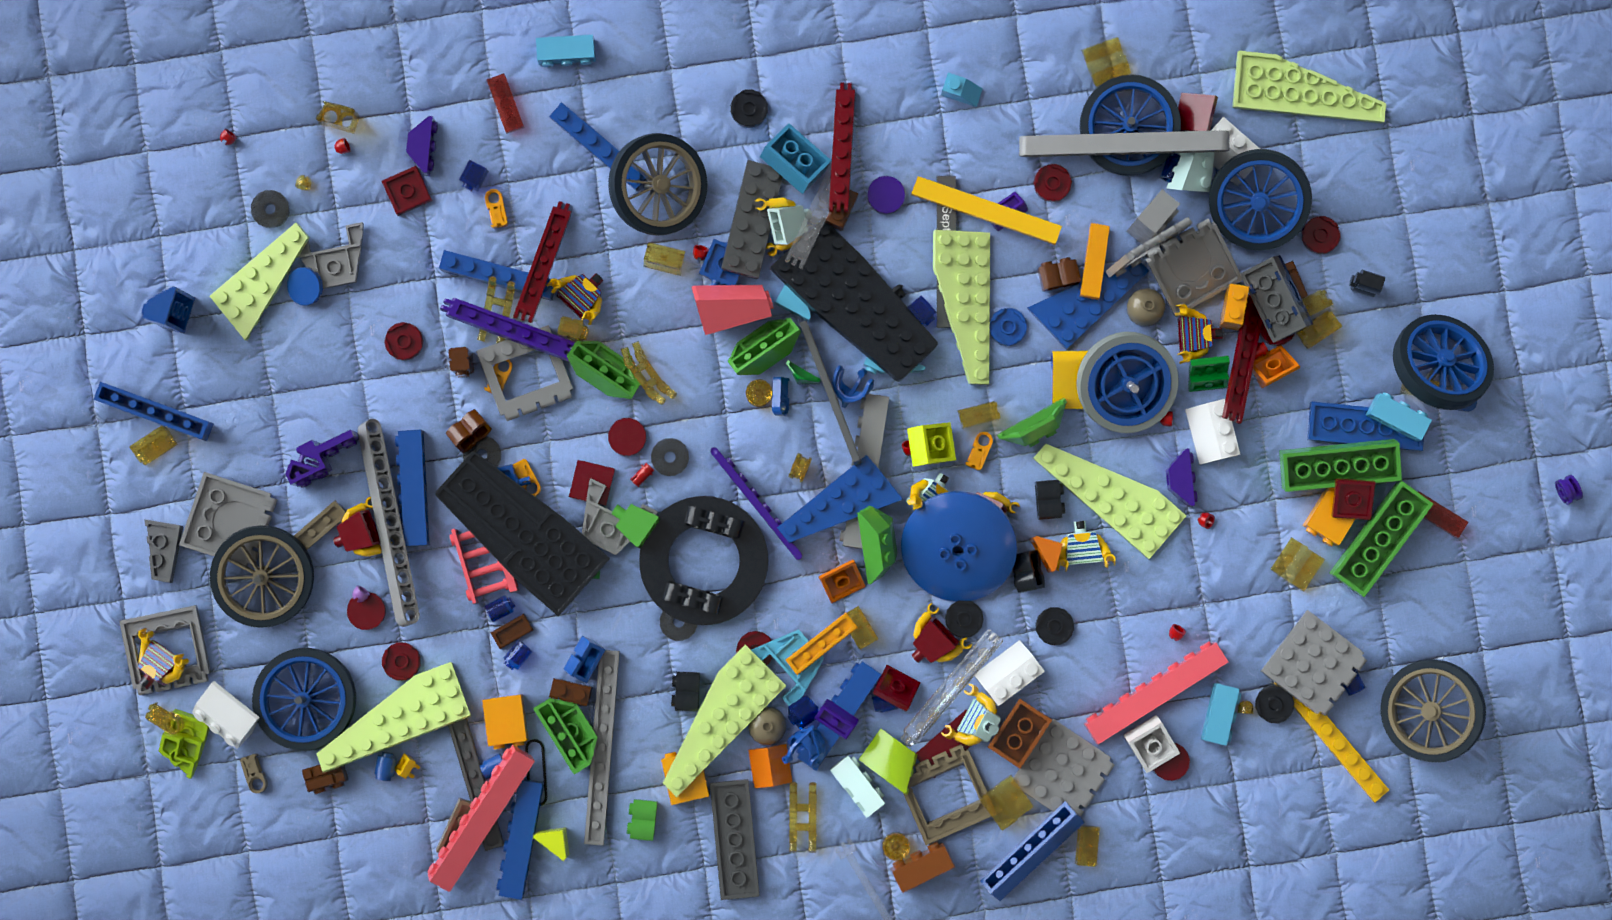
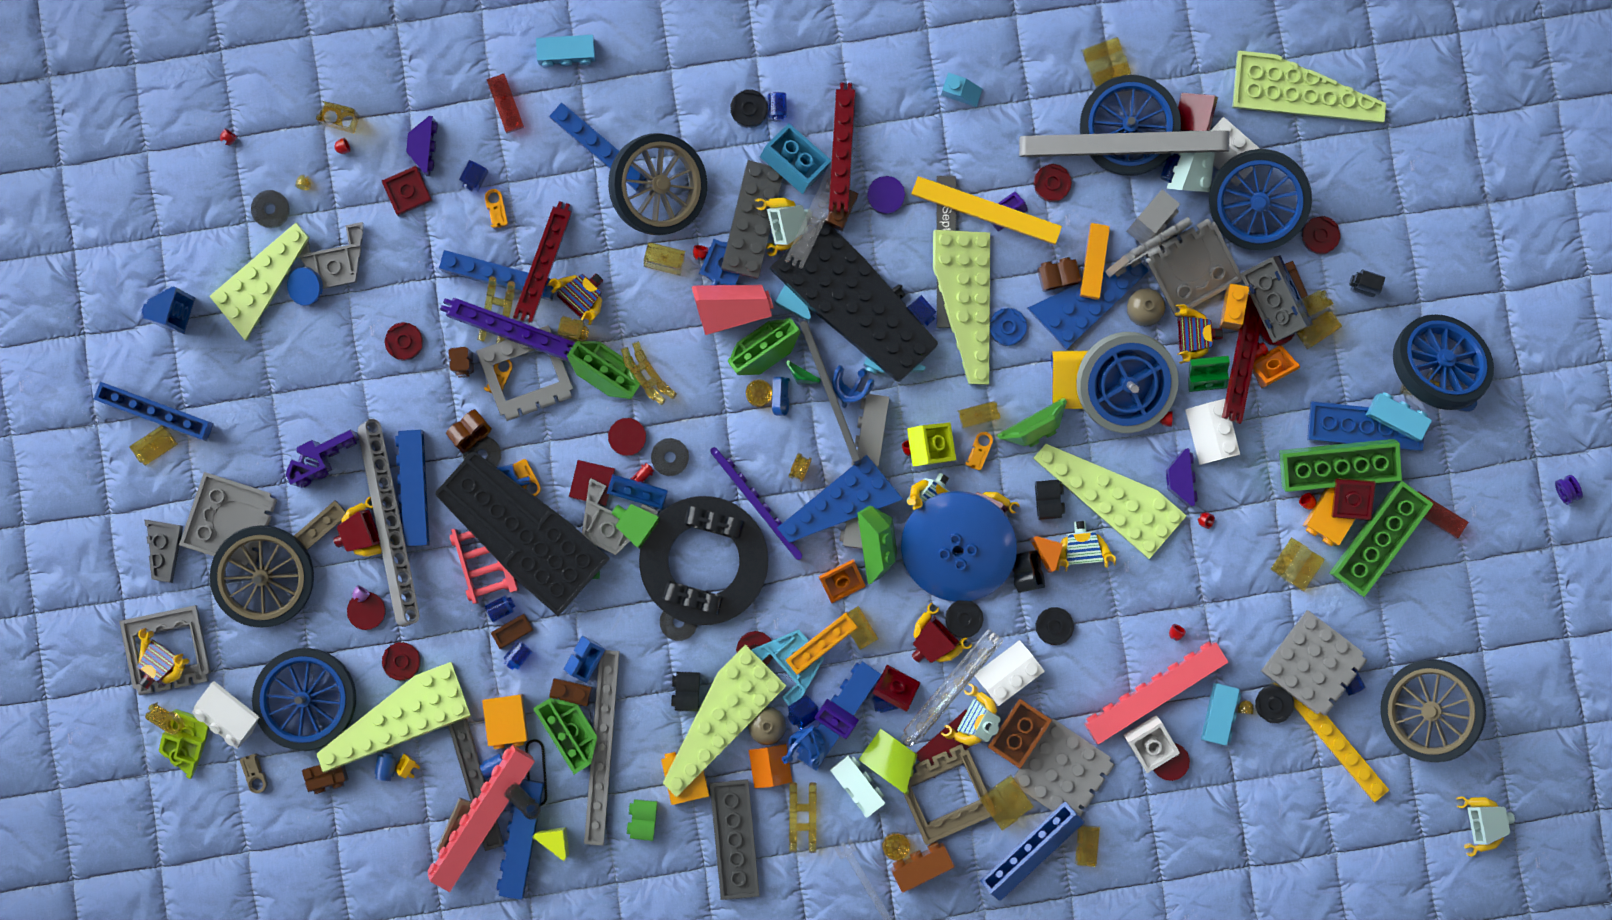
(522, 800): none -> clear smoke piece
(637, 491): none -> blue tile
(777, 106): none -> clear blue brick
(1307, 501): none -> red hinge
(1487, 823): none -> light aqua torso

